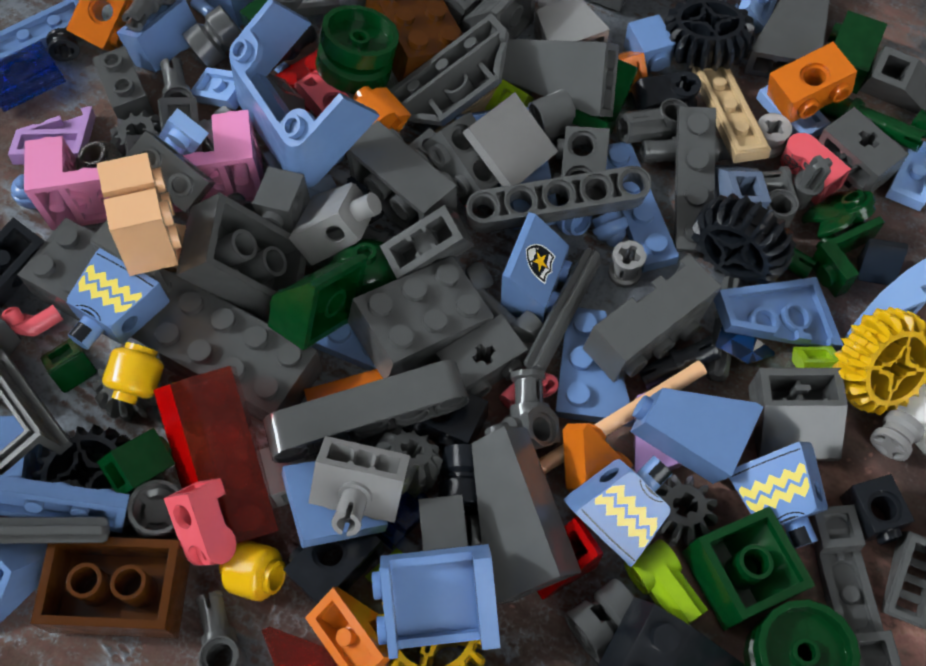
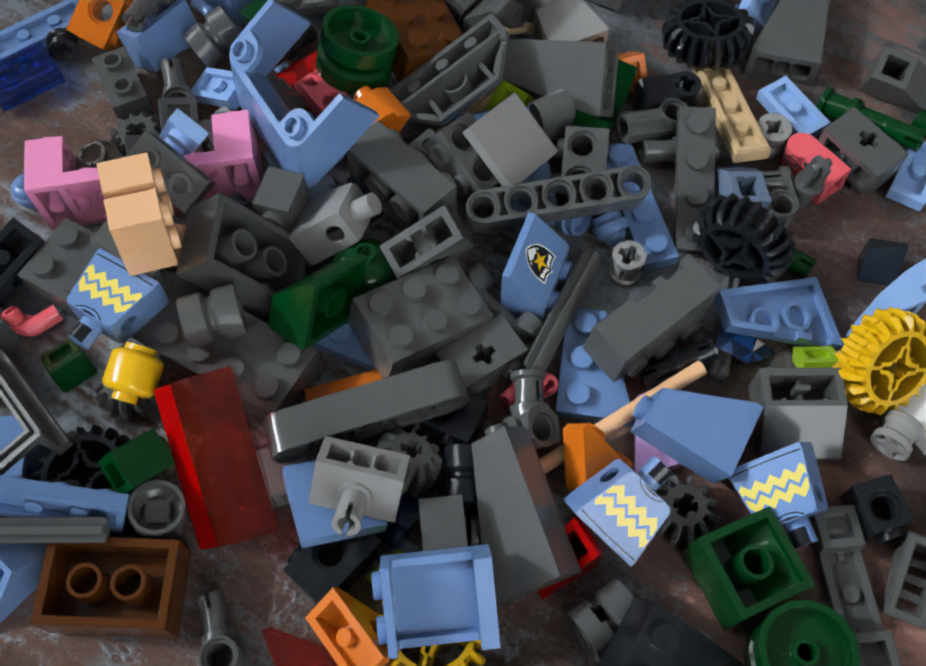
(74, 131): lavender wing -> none
(201, 523): coral leg -> none
(210, 316): none -> dark grey wheel
(253, 571): yellow head -> none
(526, 29): none -> tan hinge
(653, 40): medium blue brick -> none
(660, 576): lime piece -> none
(792, 84): orange brick -> none
(832, 265): dark green bracket -> none
(841, 211): dark green plate -> none
(858, 40): dark green brick -> none

